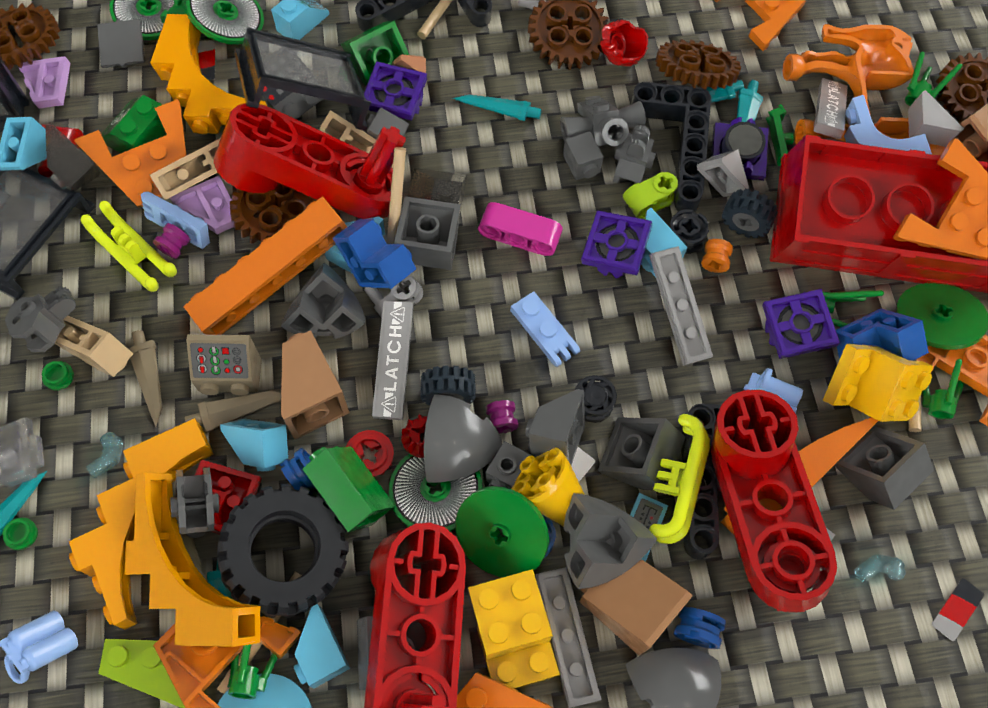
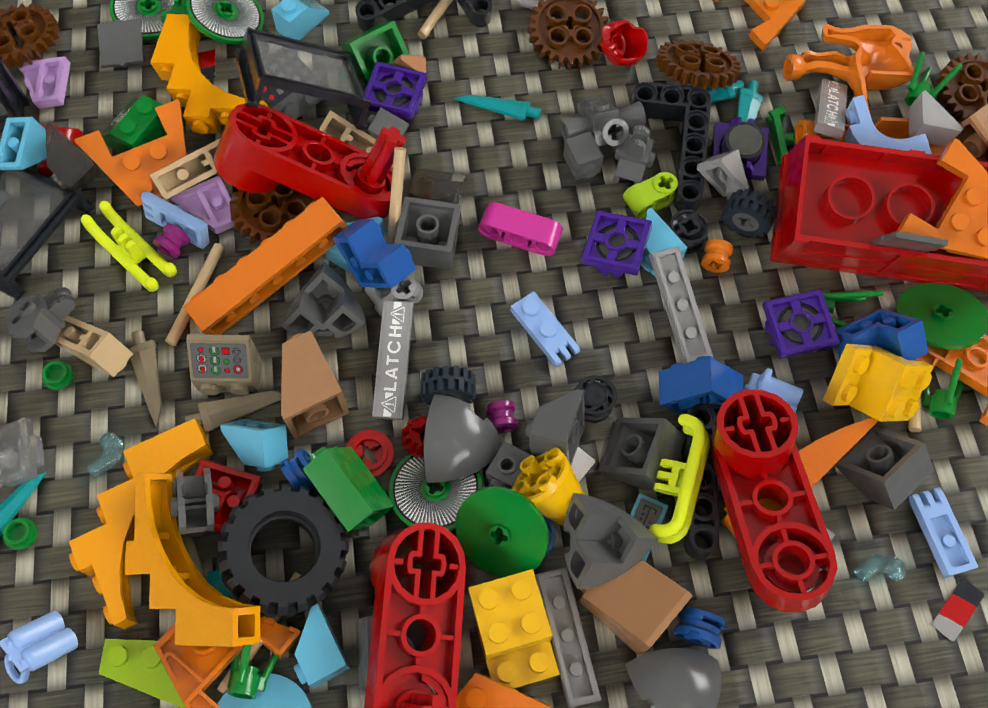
(198, 286): none -> tan bar
(697, 383): none -> blue brick
(910, 242): none -> dark grey piece
(942, 532): none -> light blue hinge

